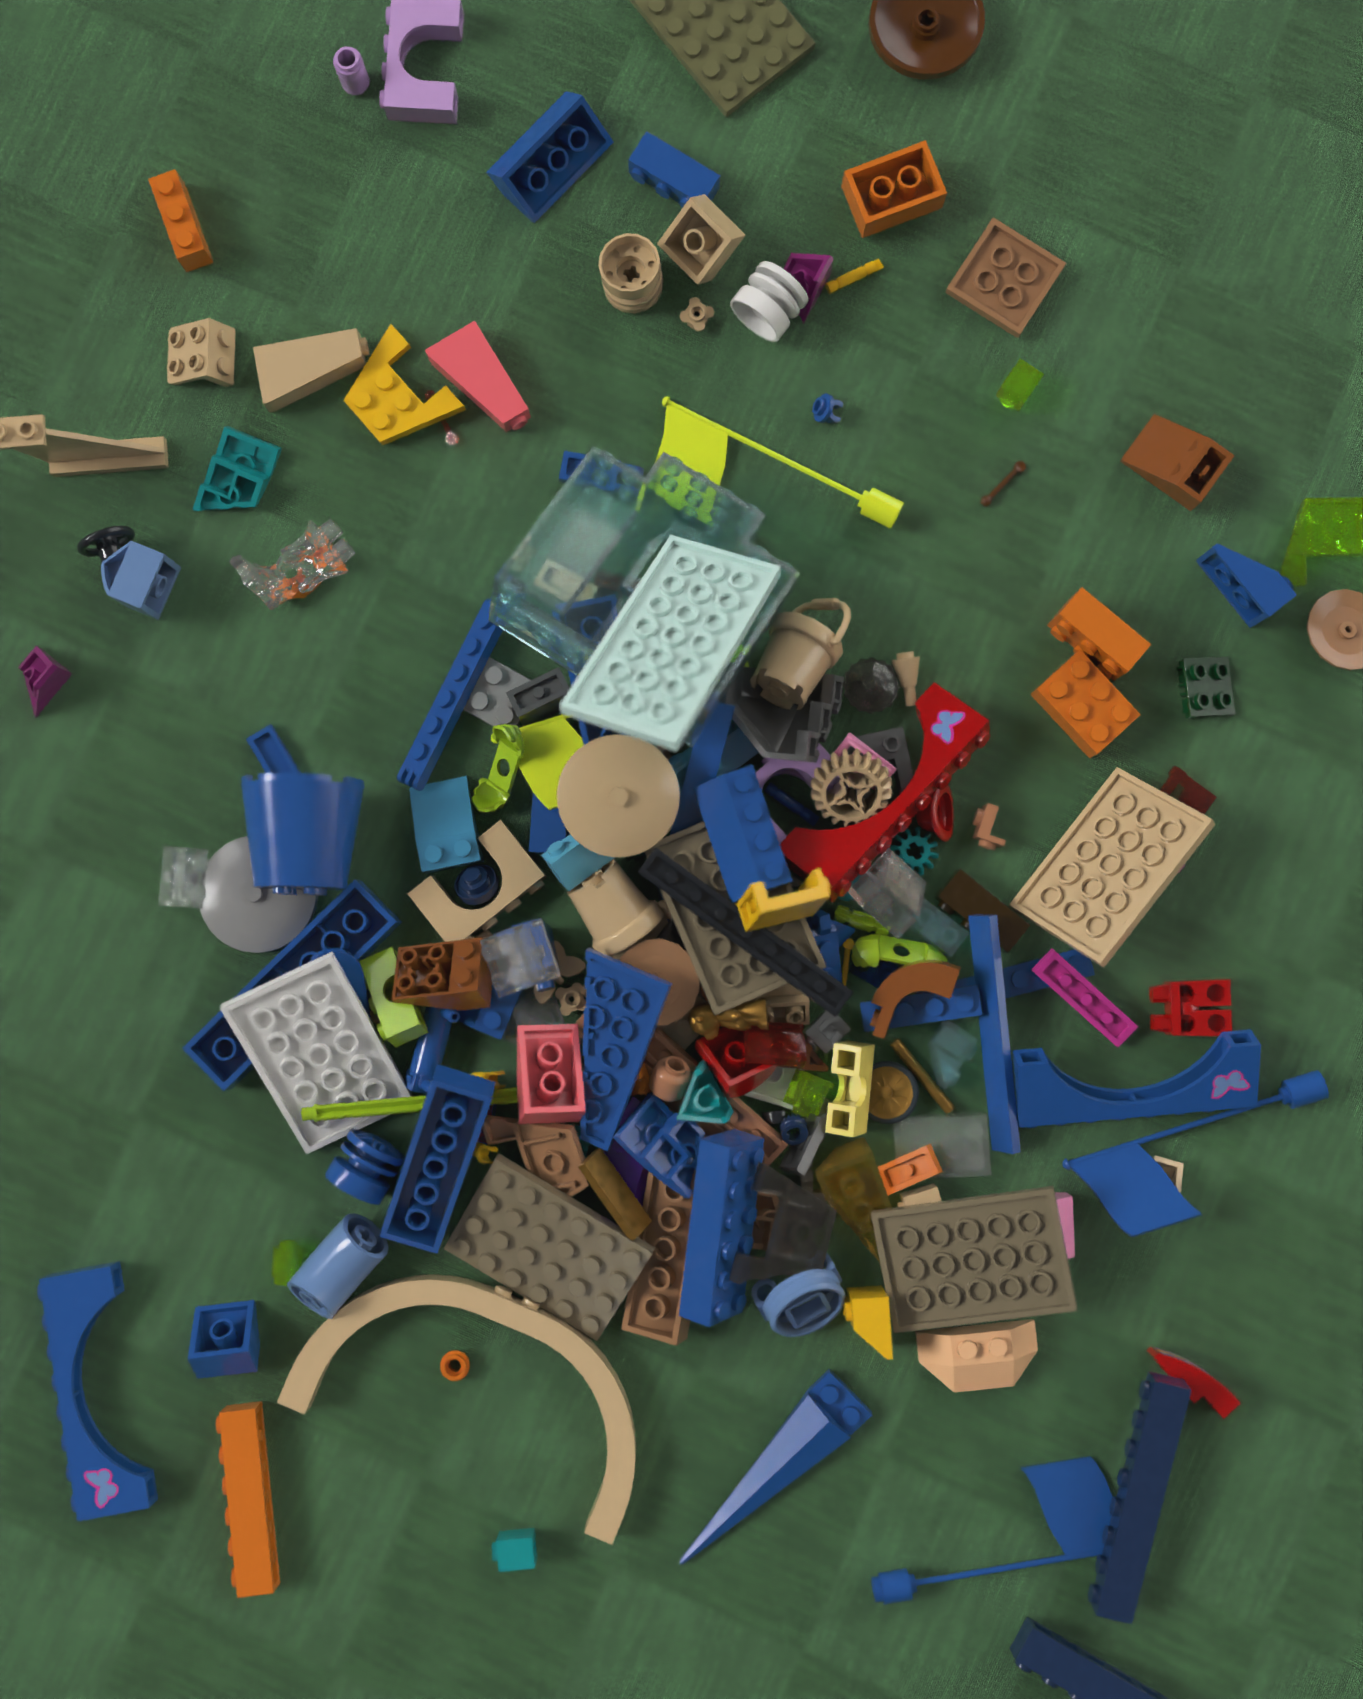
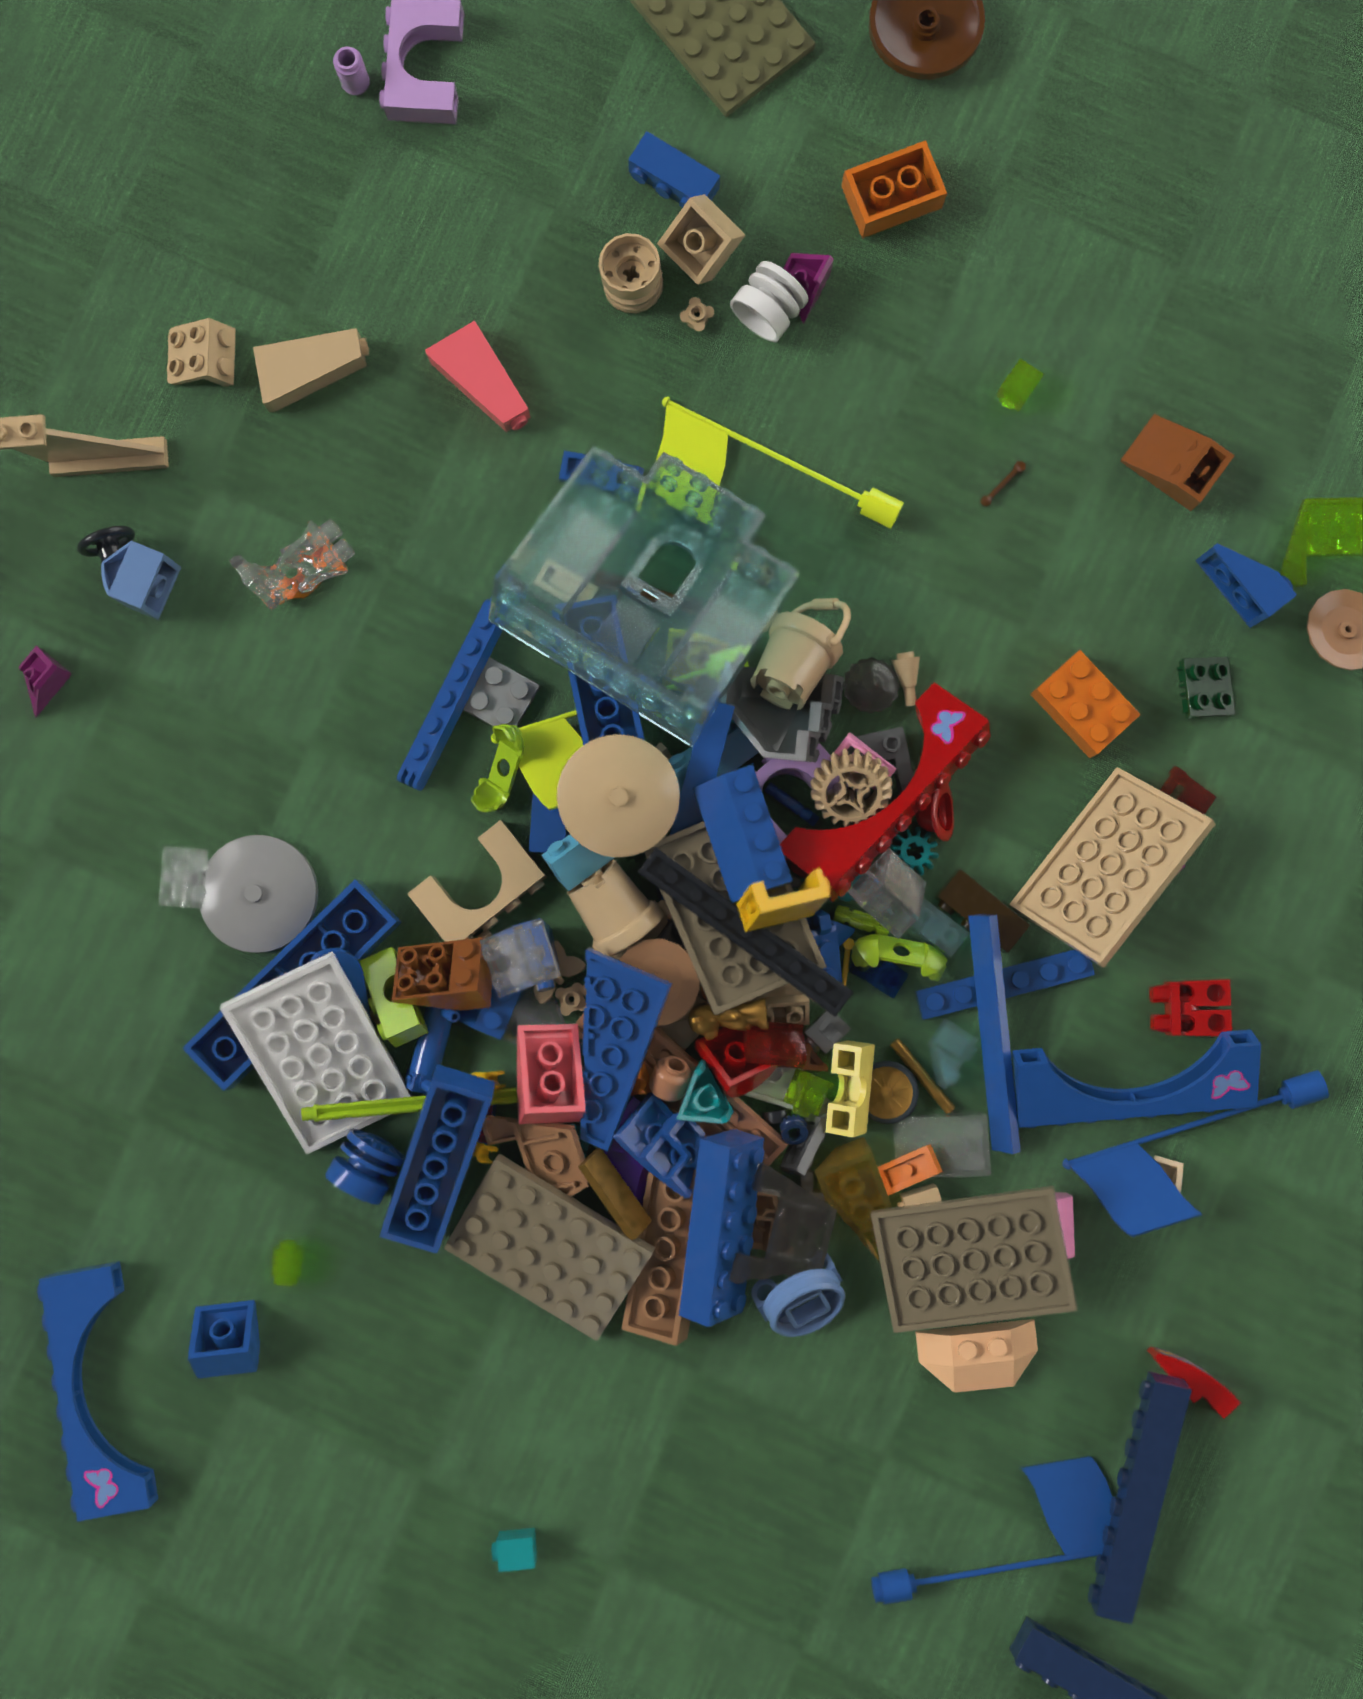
(180, 220): orange brick -> none
(237, 472): teal slope -> none
(248, 1499): orange brick -> none
(272, 751): blue tile -> none
(301, 830): blue cone -> none
(339, 1265): medium blue brick -> none
(385, 400): yellow wing -> none
(445, 825): dark azure slope -> none
(450, 1373): orange plate -> none
(451, 438): clear red hinge -> none
(476, 884): dark blue plate -> none
(517, 1313): tan arch -> none
(539, 697): dark grey panel -> none
(550, 156): blue slope -> none
(671, 642): light aqua plate -> none
(812, 1431): blue plate -> none
(823, 409): blue plate -> none
(854, 275): yellow wheel -> none
(870, 1316): yellow slope -> none
(919, 975): dark orange arch -> none
(929, 1008): blue plate -> none
(984, 821): nougat bracket -> none
(1005, 277): medium nougat plate -> none
(1084, 997): dark pink plate -> none
(1098, 634): orange brick -> none

